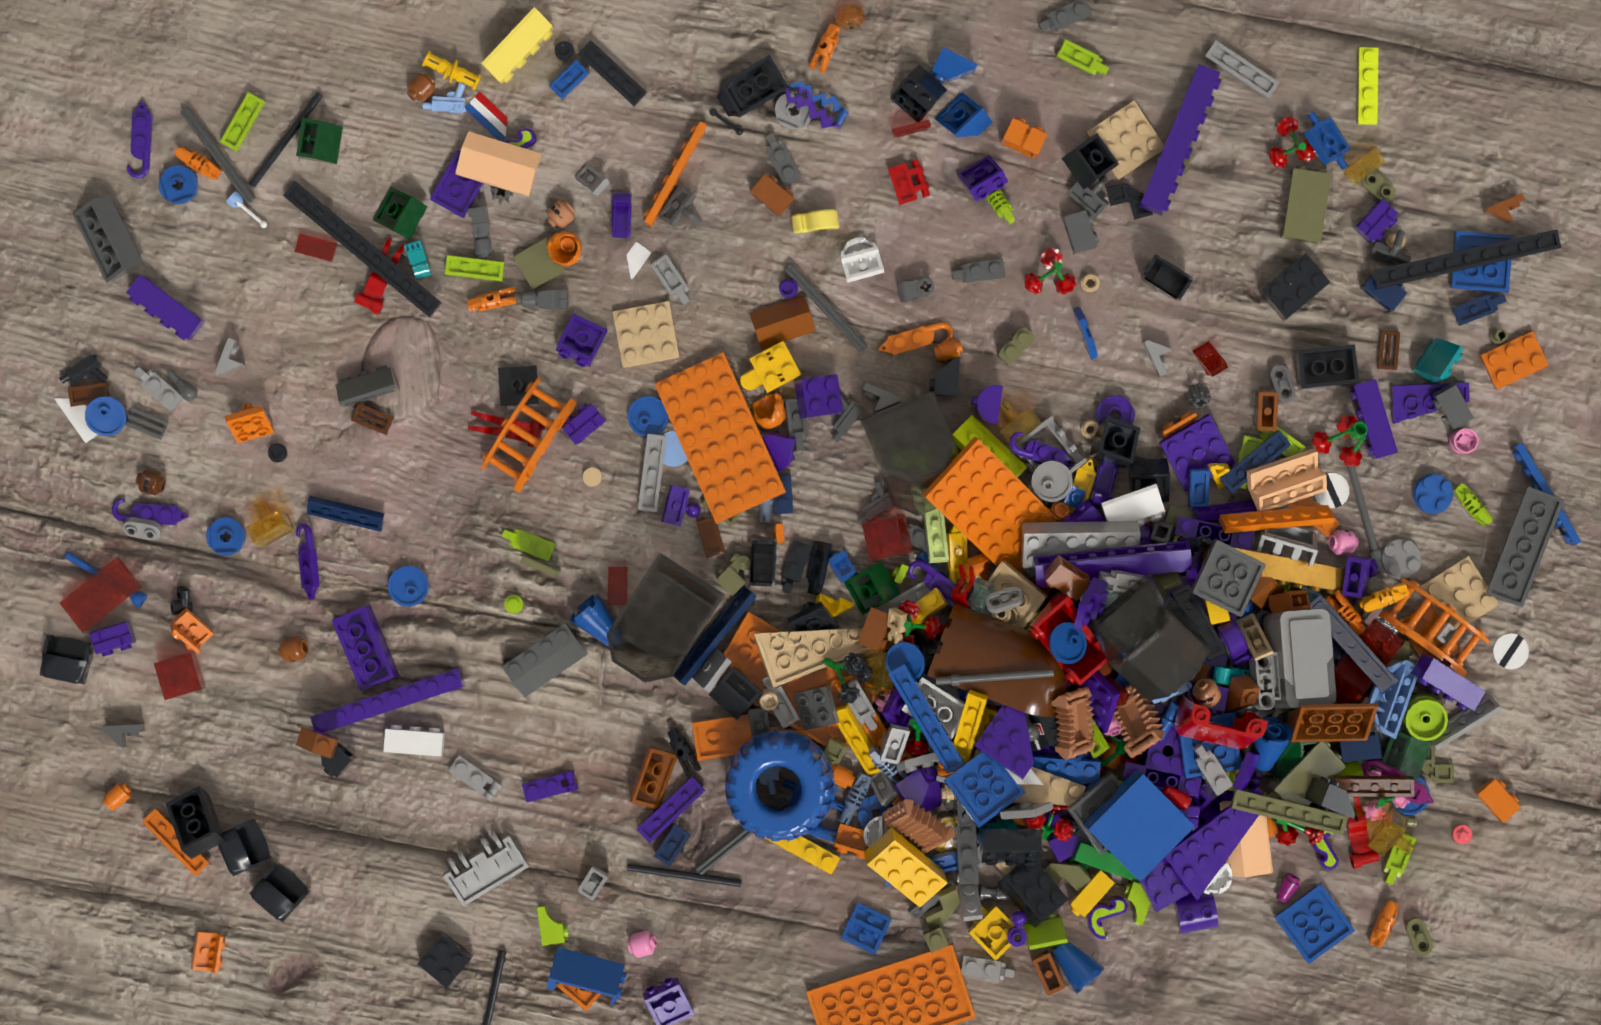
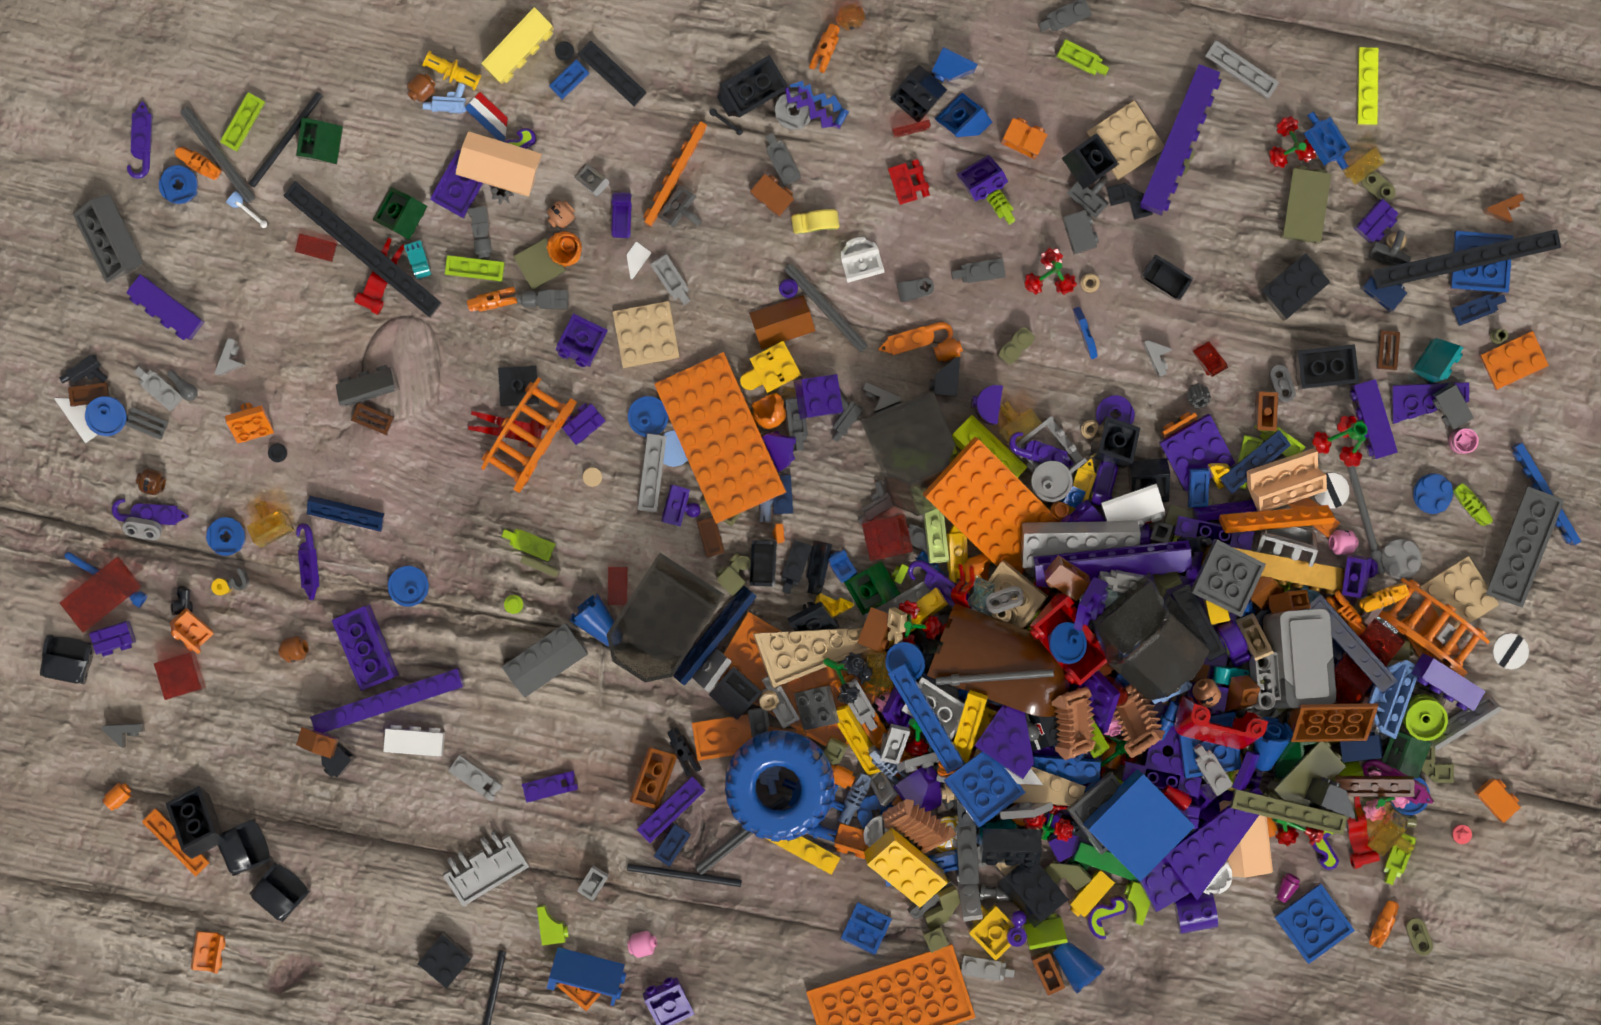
(223, 586): none -> leg

